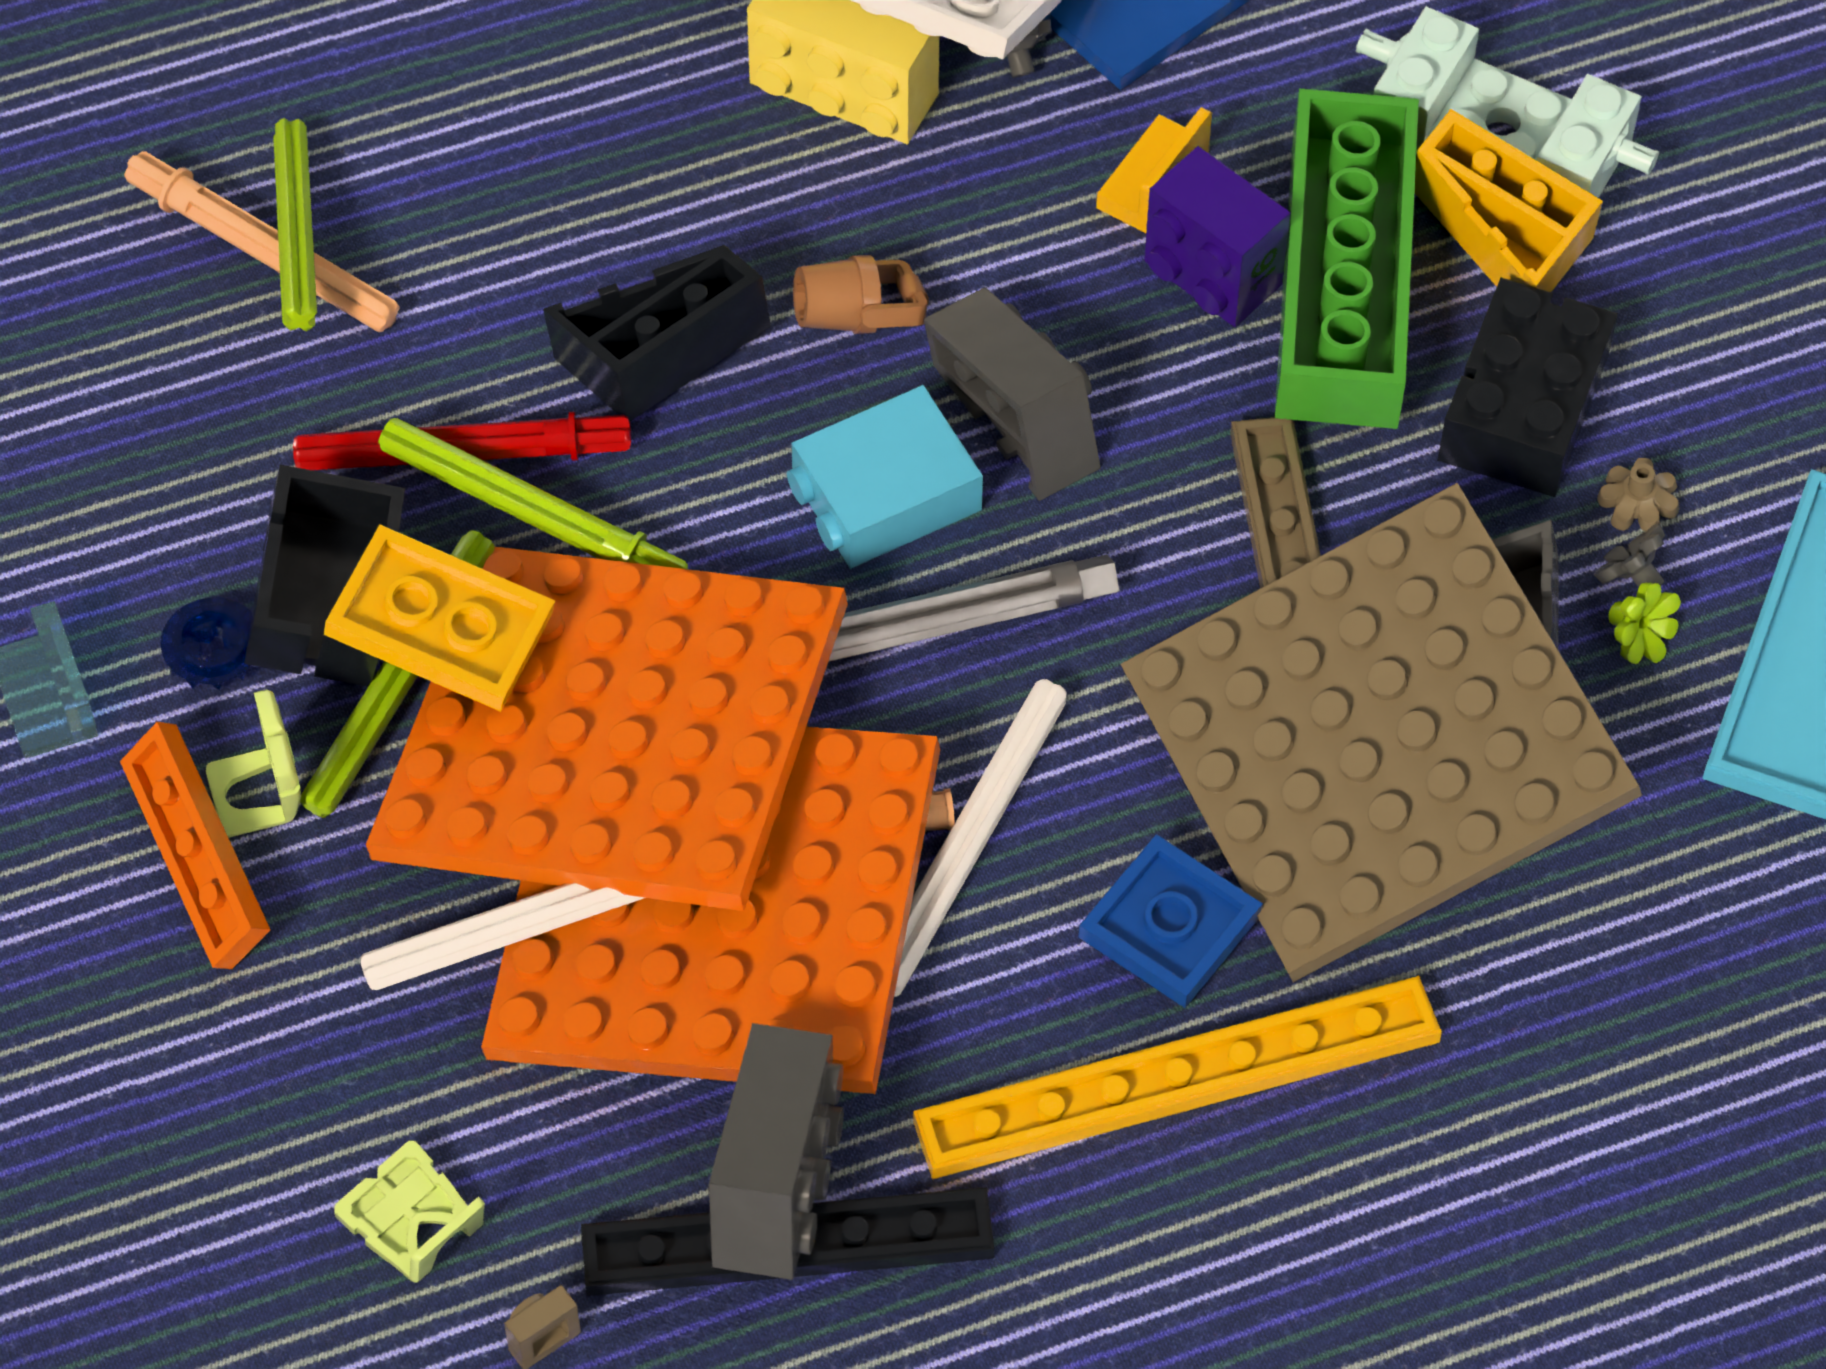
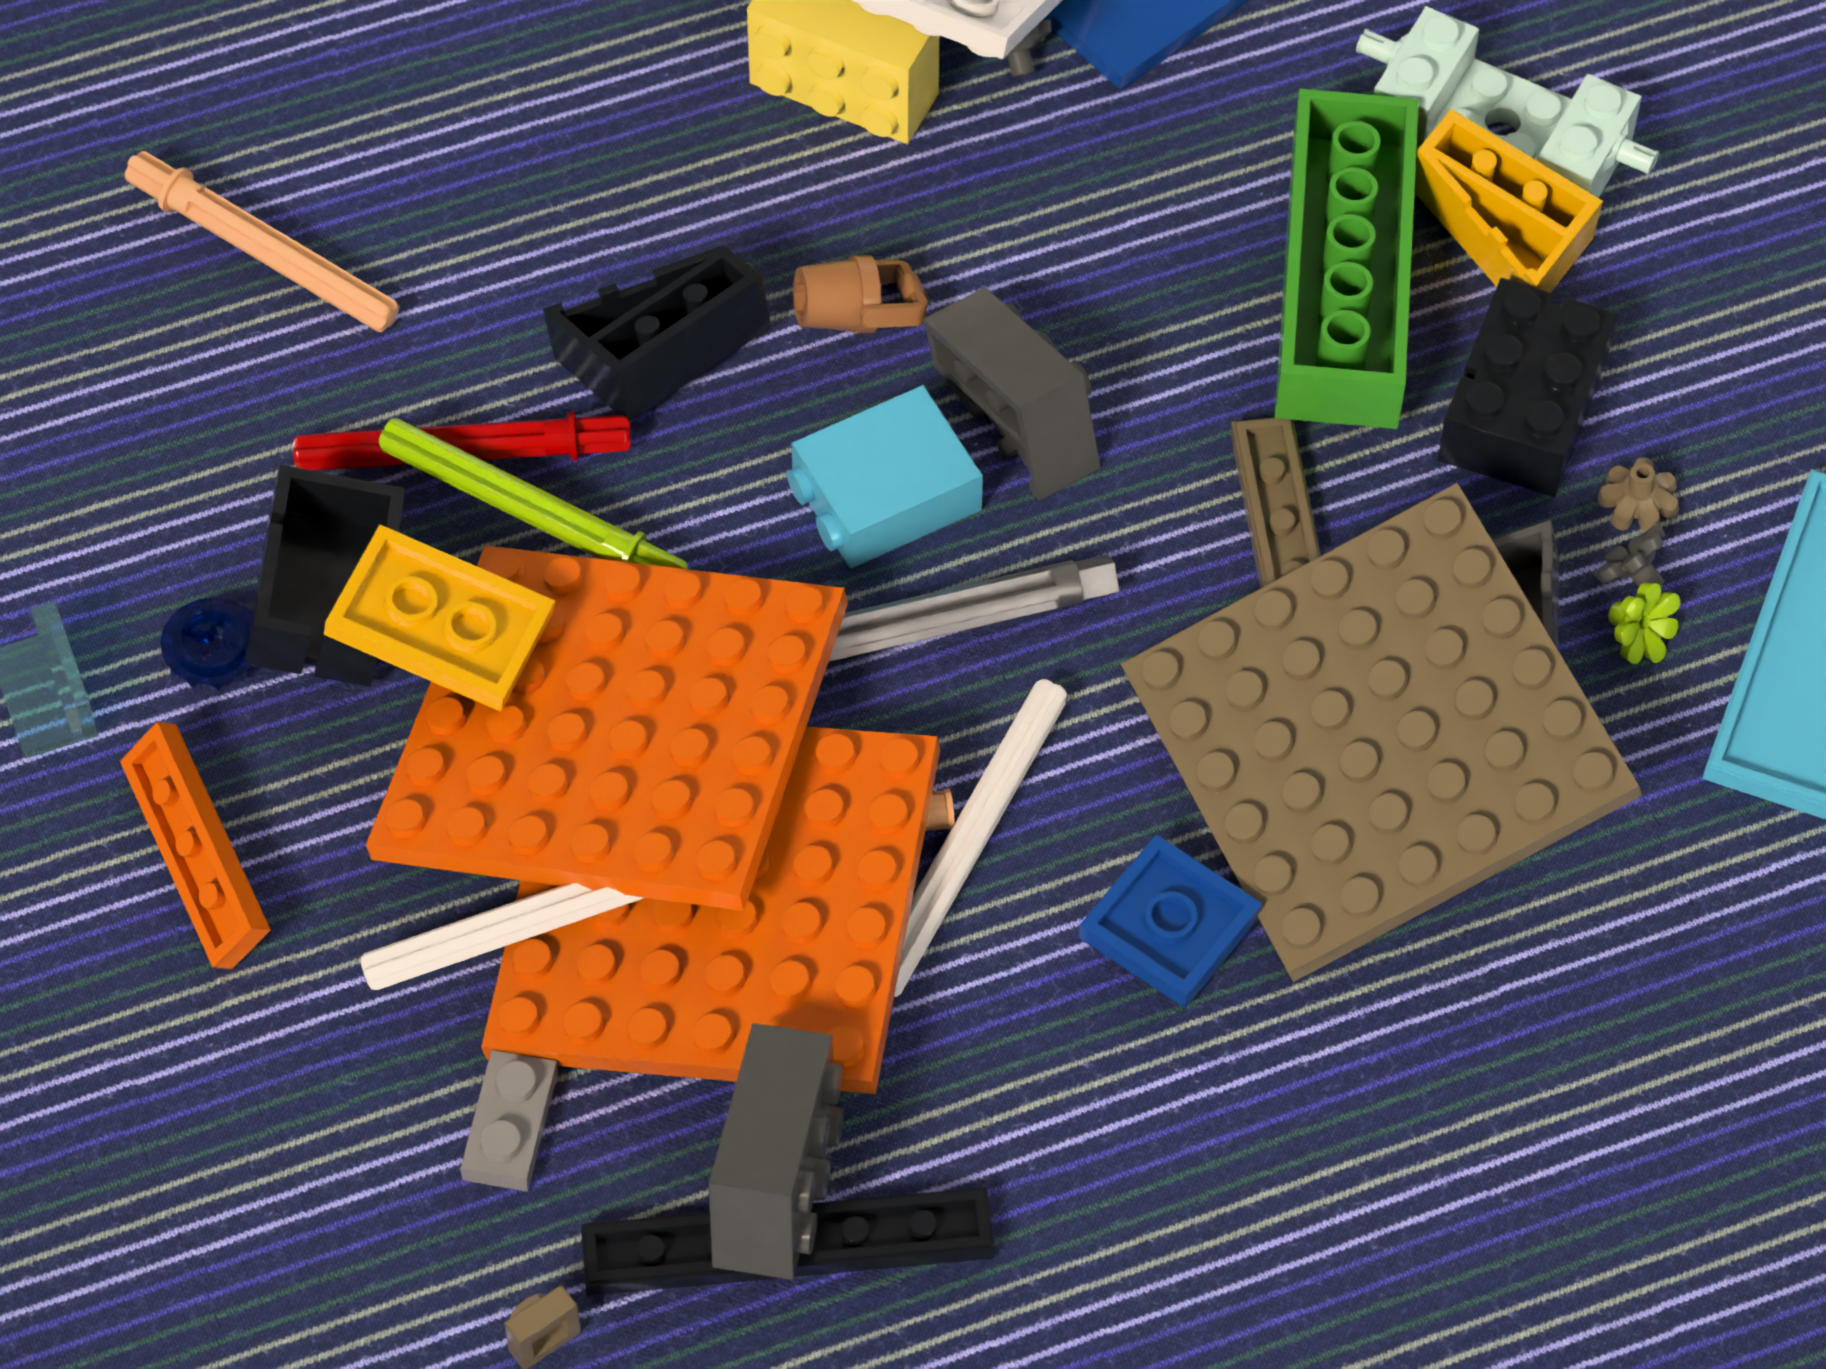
(276, 755): yellowish green piece -> none
(294, 225): lime axle -> none
(373, 713): lime axle -> none
(401, 1199): yellowish green piece -> none
(509, 1120): none -> light grey plate
(1154, 155): yellow panel -> none
(1175, 1077): yellow tile -> none
(1216, 236): dark purple brick -> none

